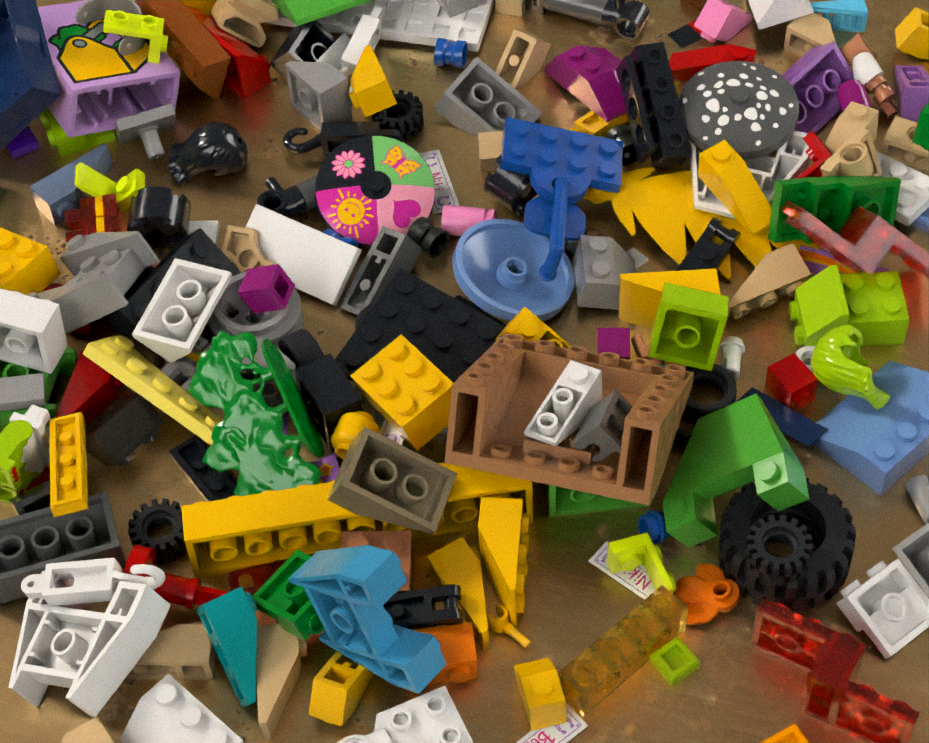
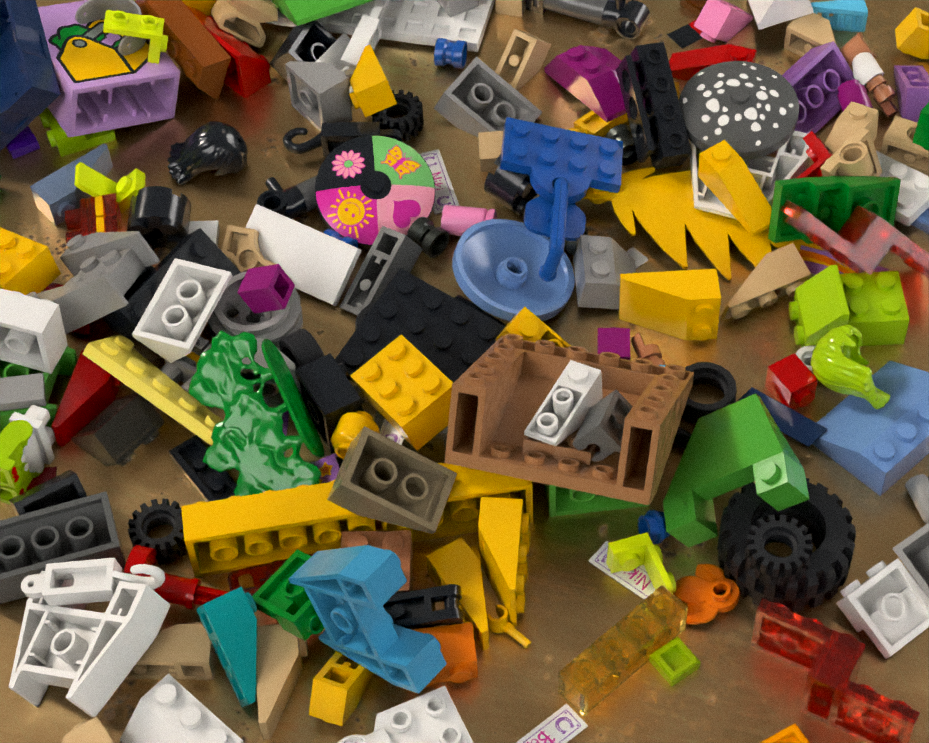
(68, 464): yellow tile -> none
(146, 126): light grey tile -> none
(541, 693): yellow slope -> none
(688, 326): lime brick -> none
(705, 252): black plate -> none
(731, 351): white pin -> none

